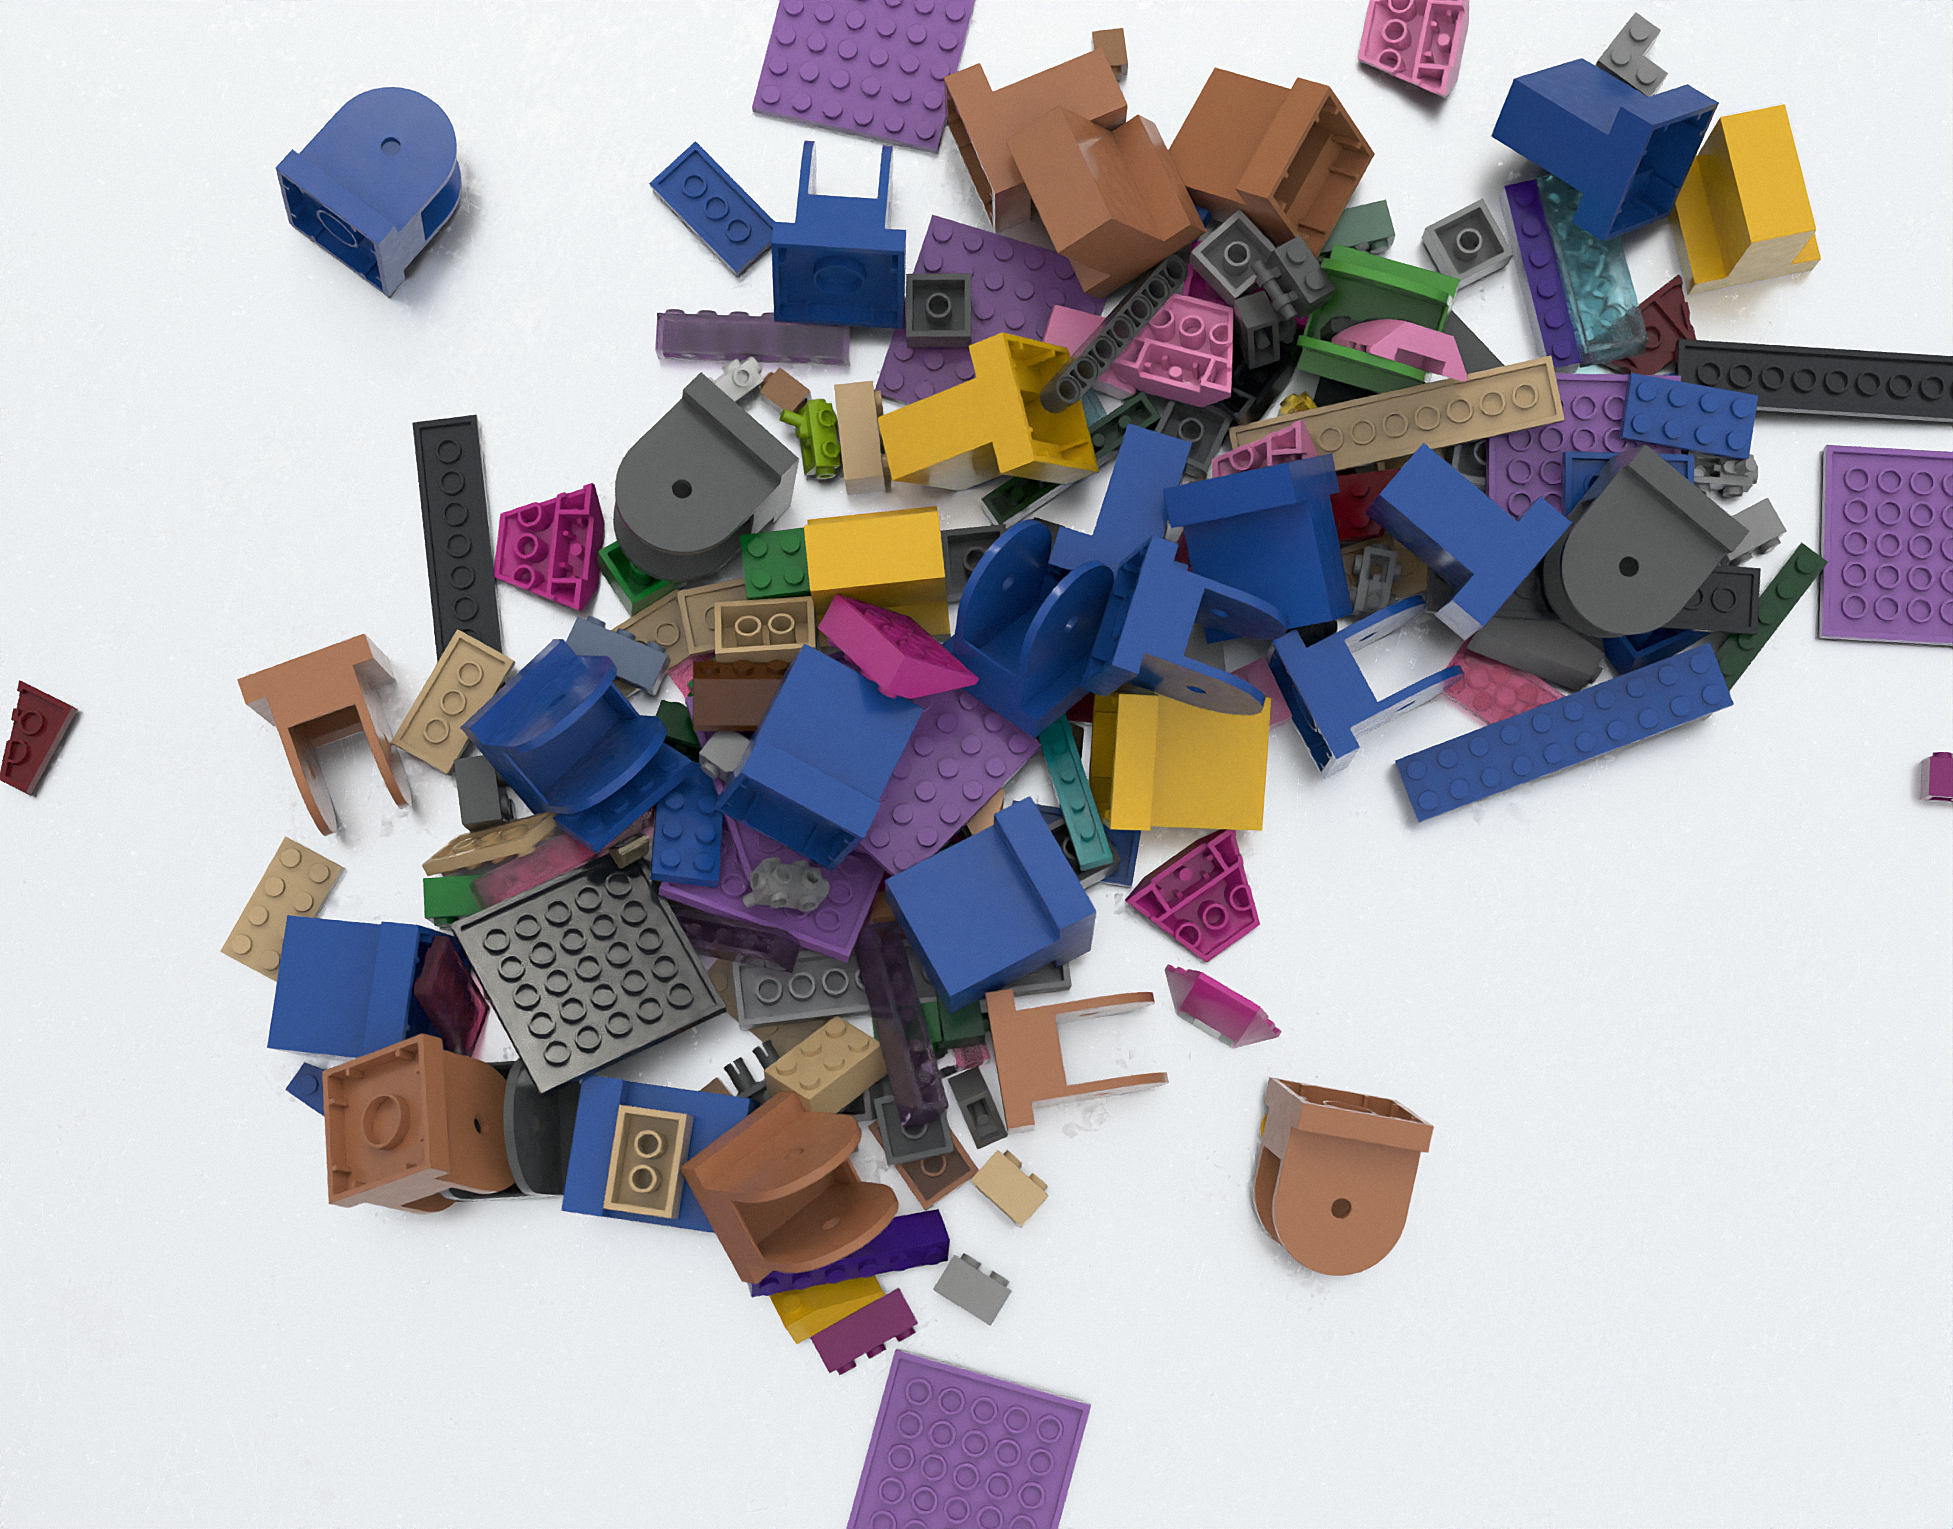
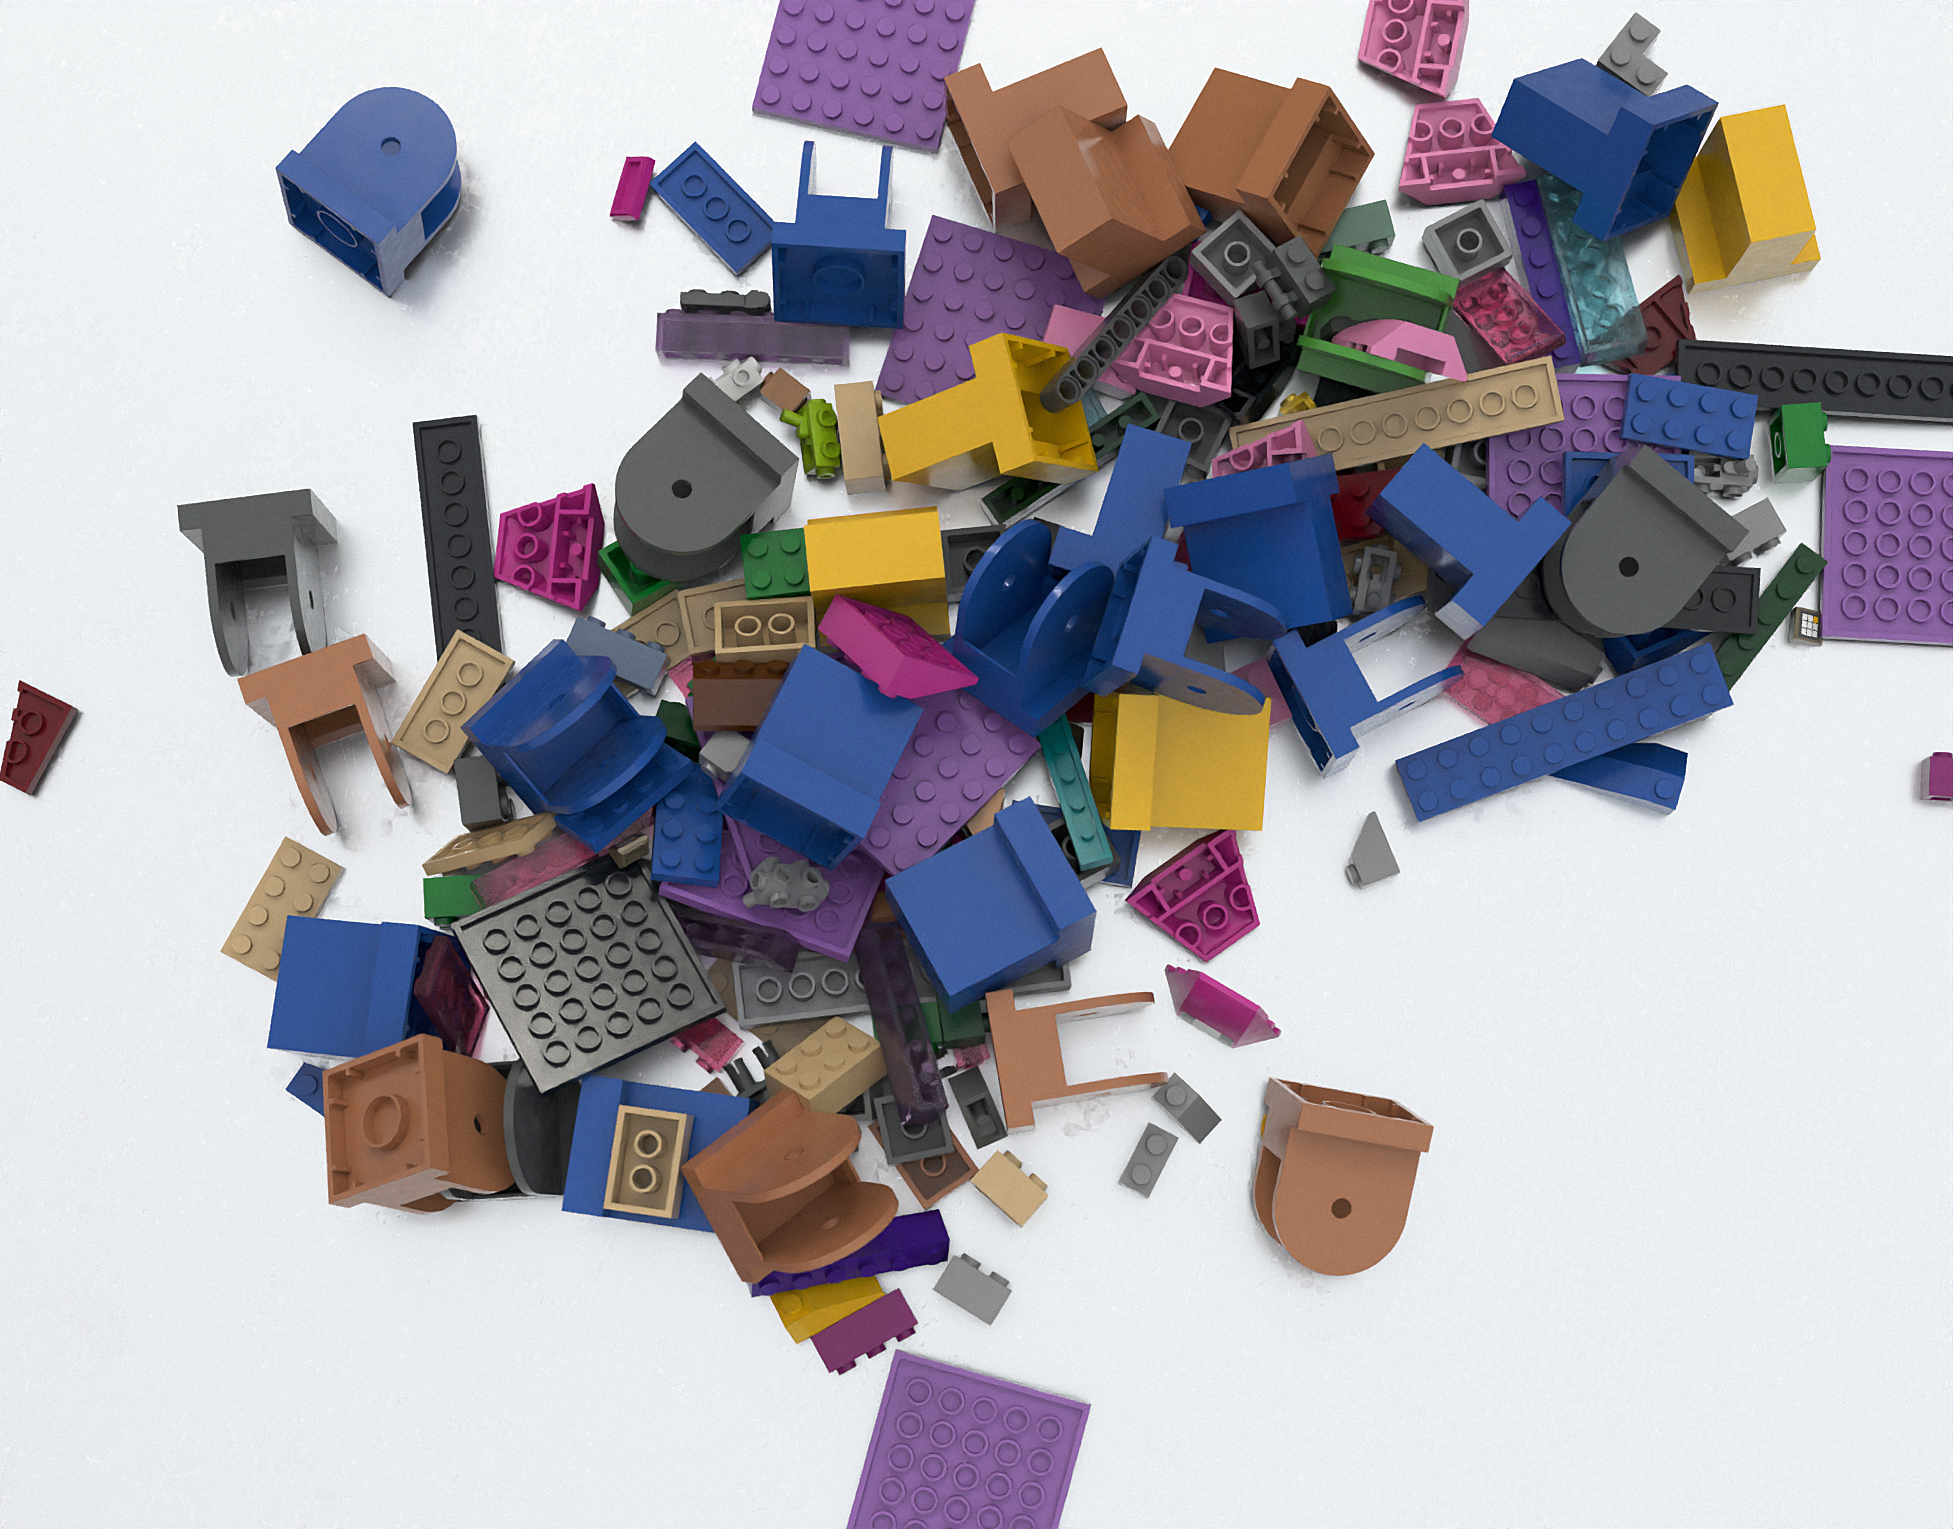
(261, 545): none -> dark grey piece
(632, 188): none -> dark pink tile
(712, 1043): none -> clear pink brick
(725, 302): none -> dark grey hinge
(938, 310): dark grey brick -> none
(1114, 47): medium nougat brick -> none
(1148, 1160): none -> light grey brick
(1186, 1108): none -> light grey slope
(1371, 856): none -> light grey slope
(1454, 155): none -> bright pink wedge
(1507, 318): none -> clear pink plate
(1636, 773): none -> blue wedge
(1798, 442): none -> green brick
(1805, 627): none -> slope

